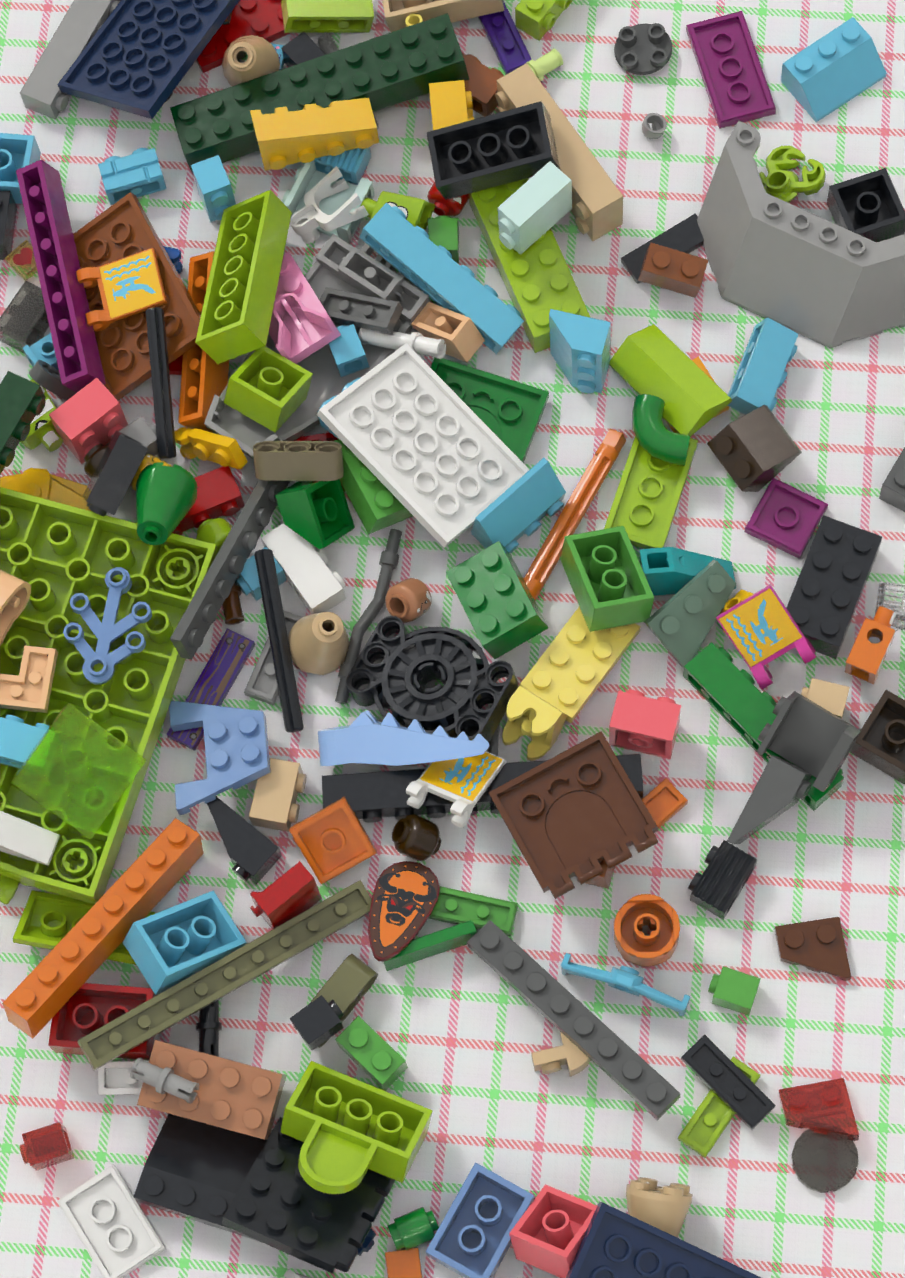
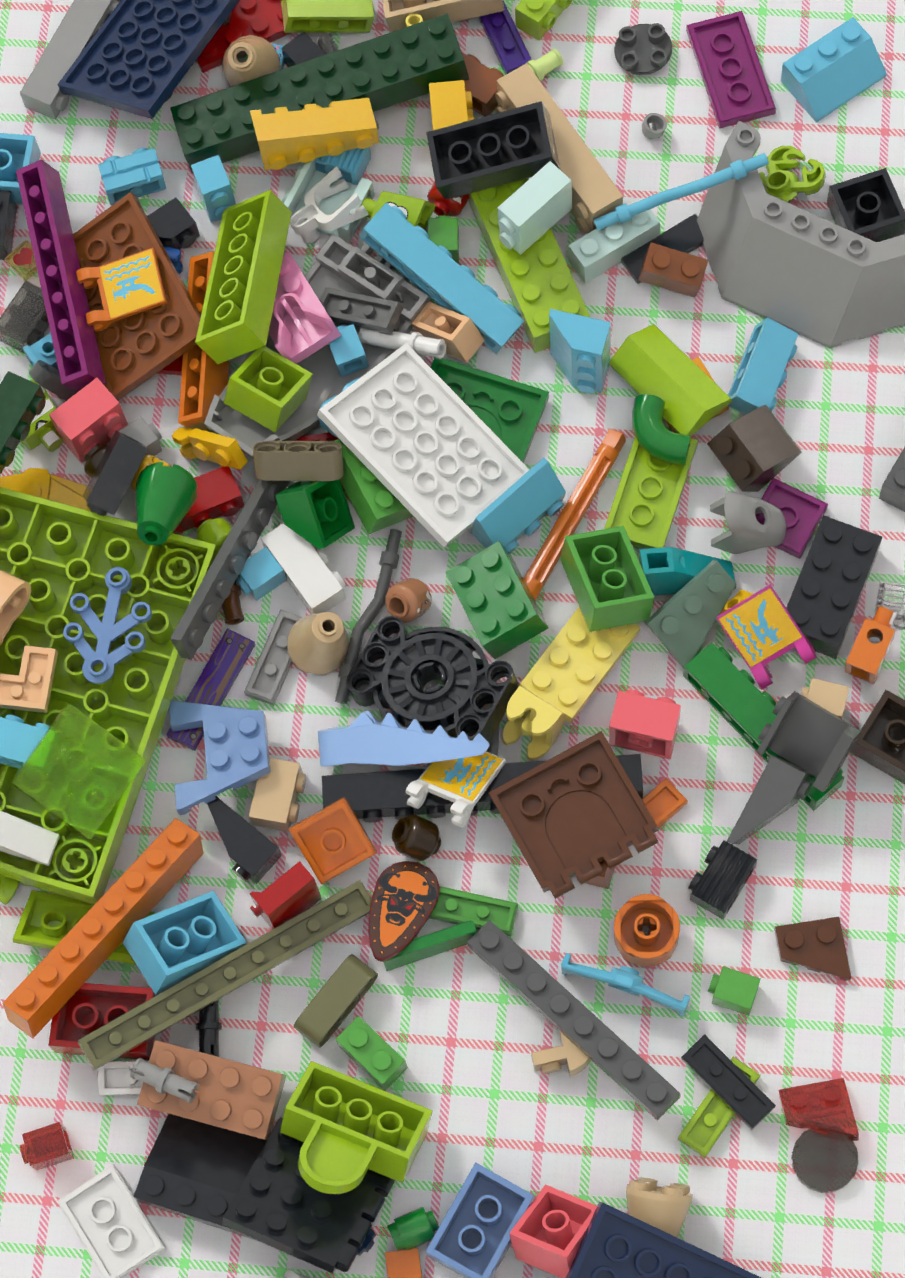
(161, 383): black axle -> none
(174, 225): none -> black slope
(279, 640): black axle -> none
(318, 1021): black brick -> none
(605, 247): none -> light aqua brick
(736, 170): none -> medium azure bar
(744, 530): none -> light grey piece

